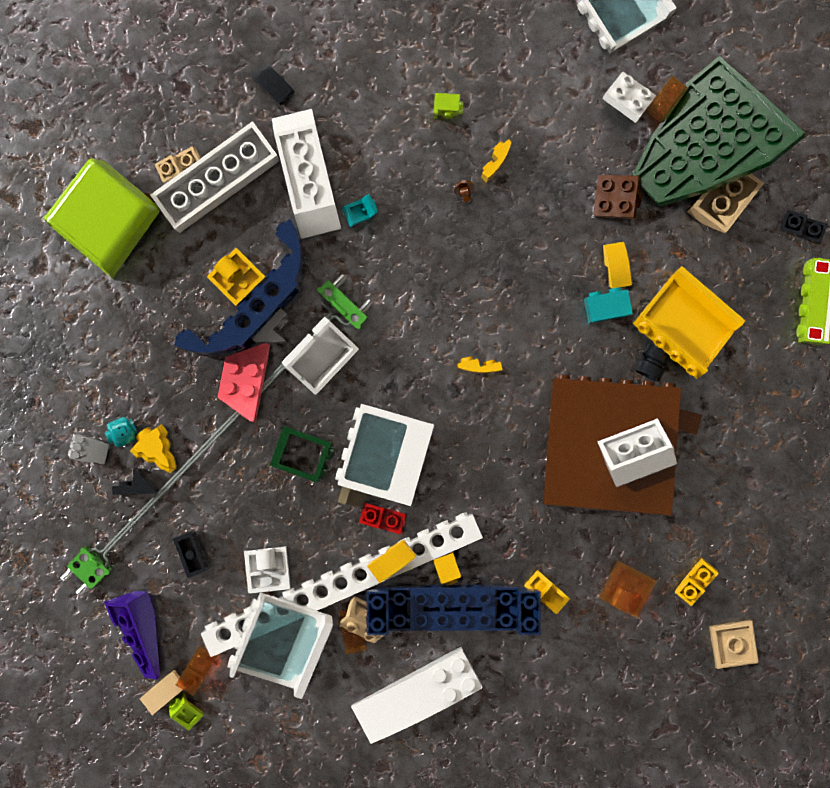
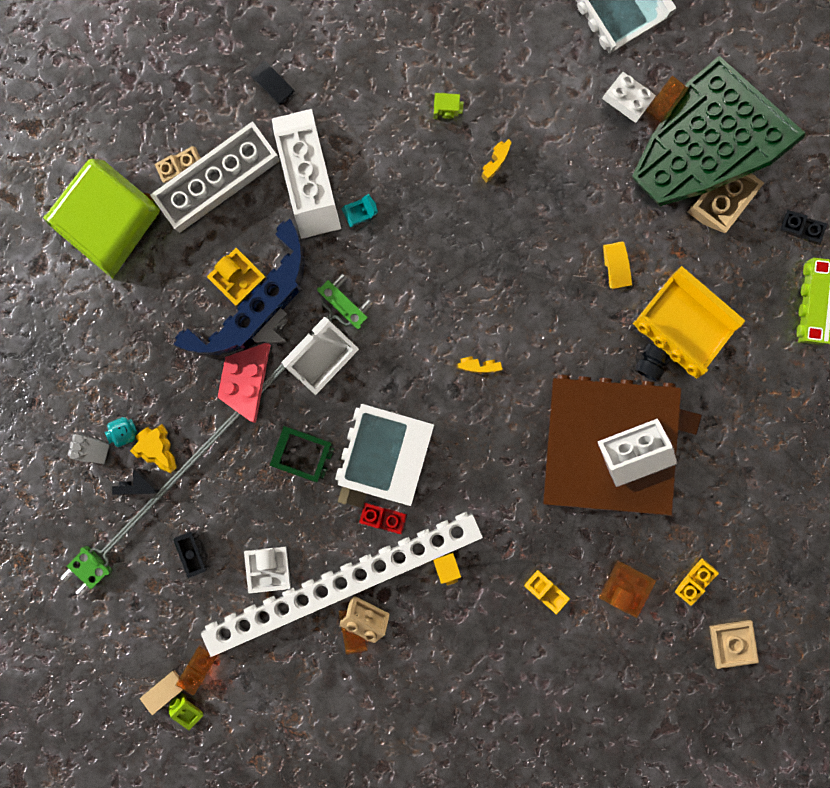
(137, 622): dark purple wedge -> none
(281, 642): clear light blue panel -> none
(391, 561): yellow slope -> none
(417, 695): white slope -> none
(453, 609): dark blue slope -> none
(464, 189): reddish brown plate -> none
(608, 306): teal brick -> none
(617, 196): reddish brown plate -> none

